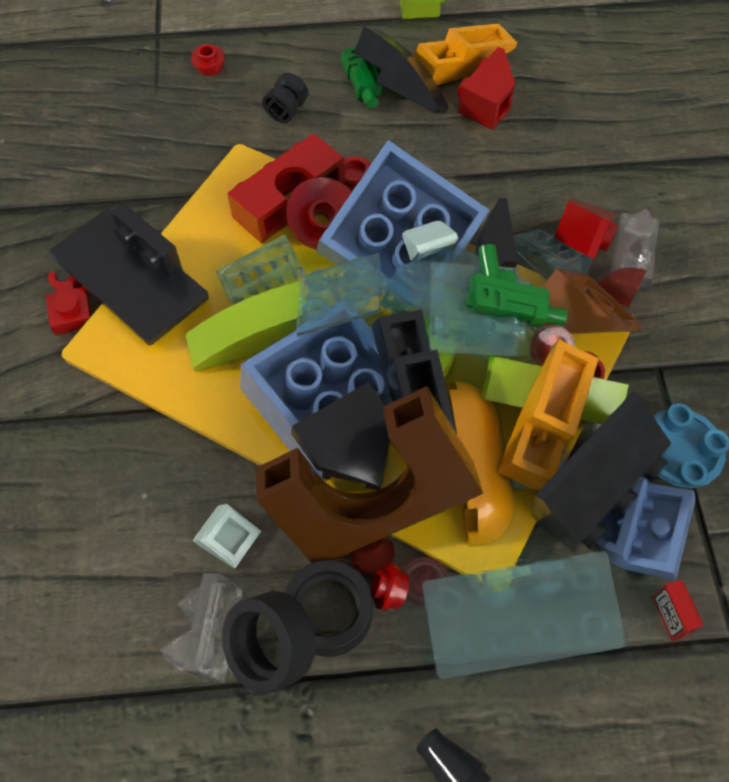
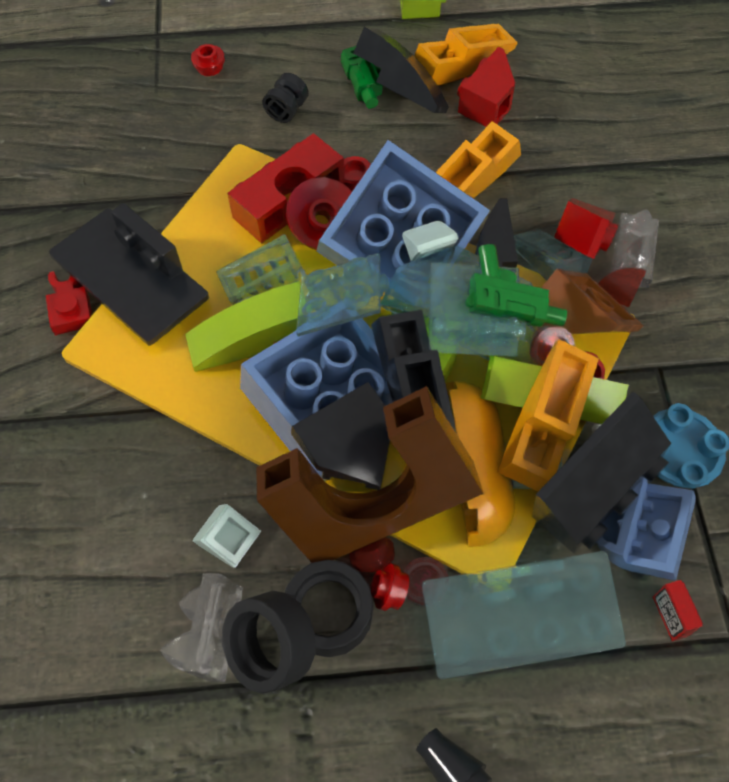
(480, 163): none -> light orange slope

